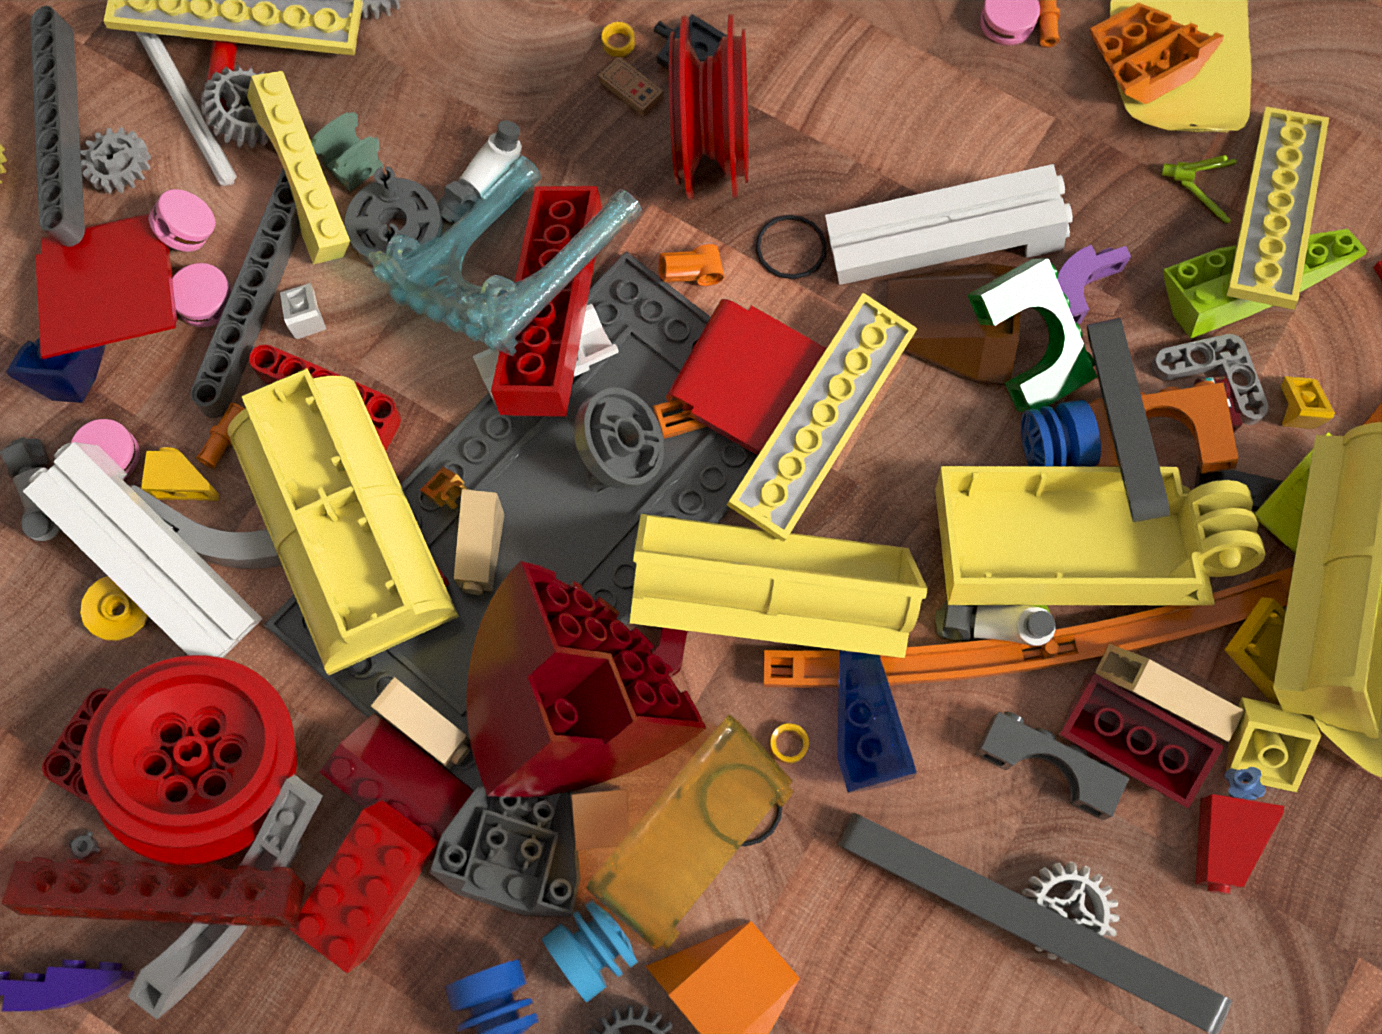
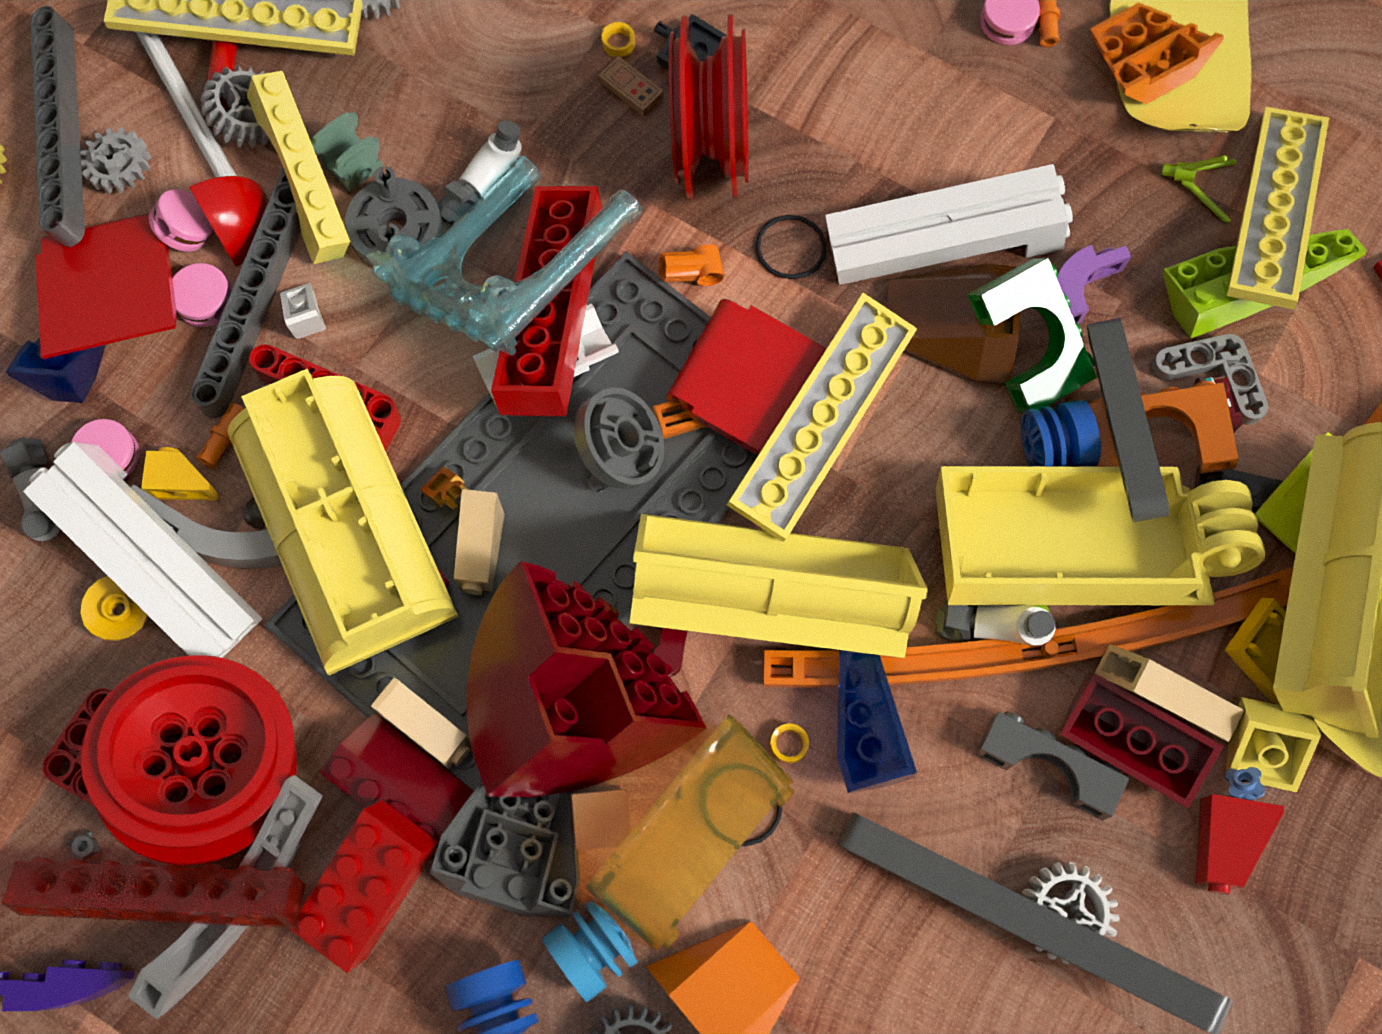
(234, 211): none -> red brick
(252, 515): none -> clear smoke plate
(1307, 403): yellow slope -> none

